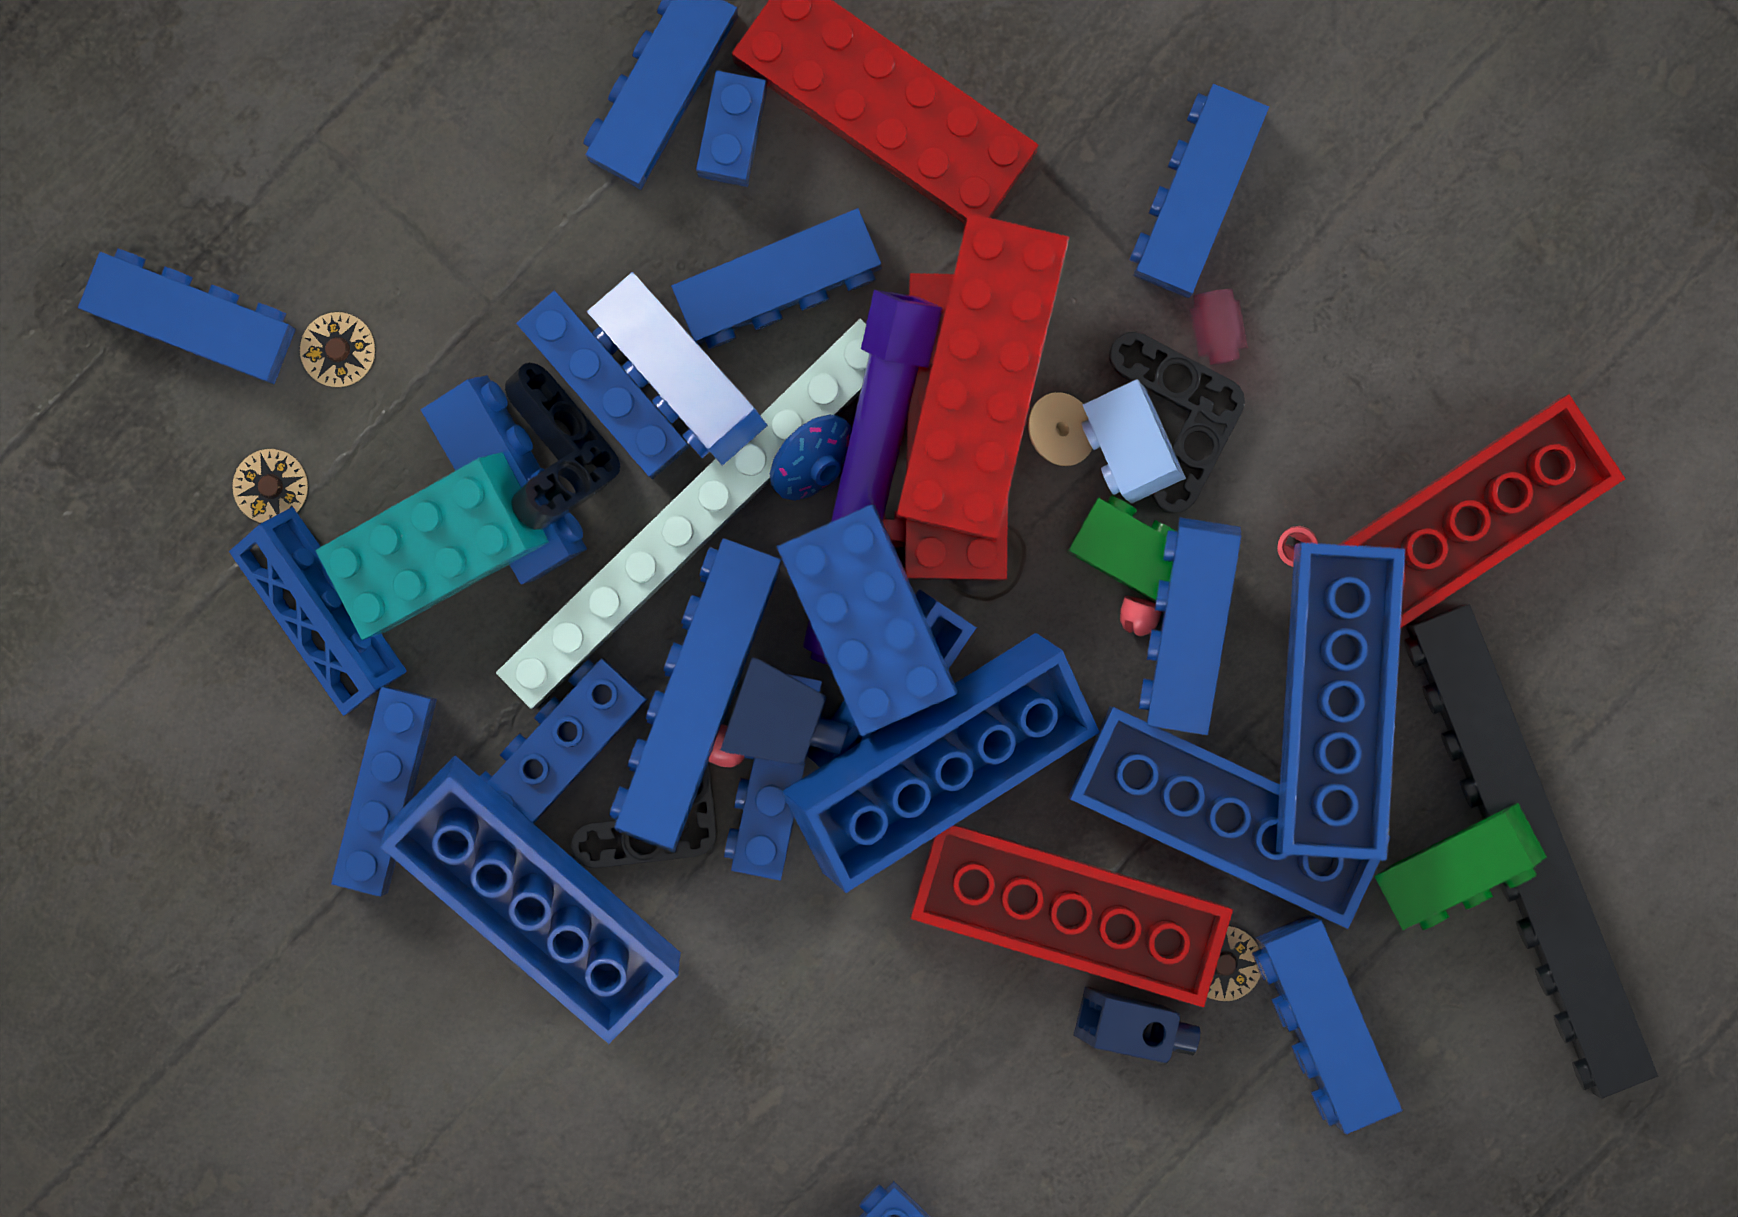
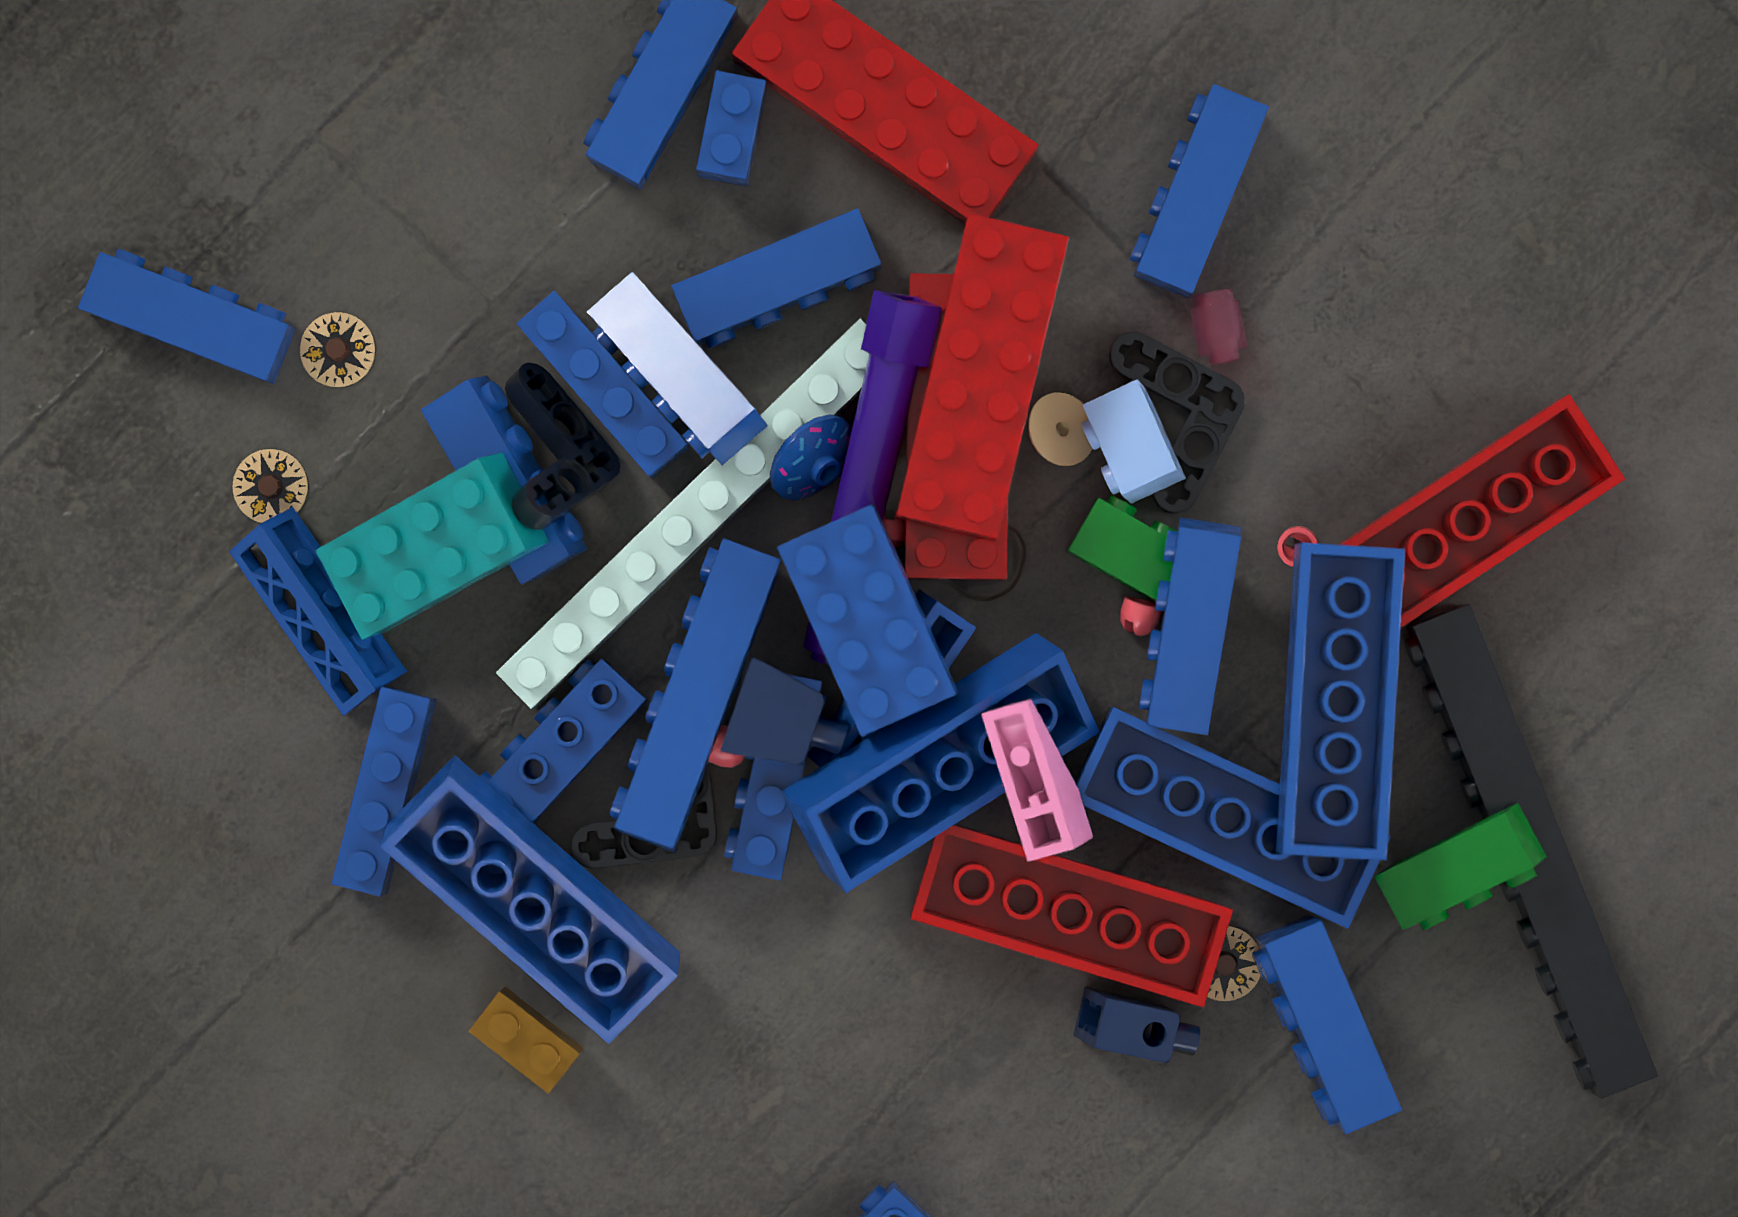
(526, 1039): none -> pearl gold brick
(1036, 782): none -> bright pink slope

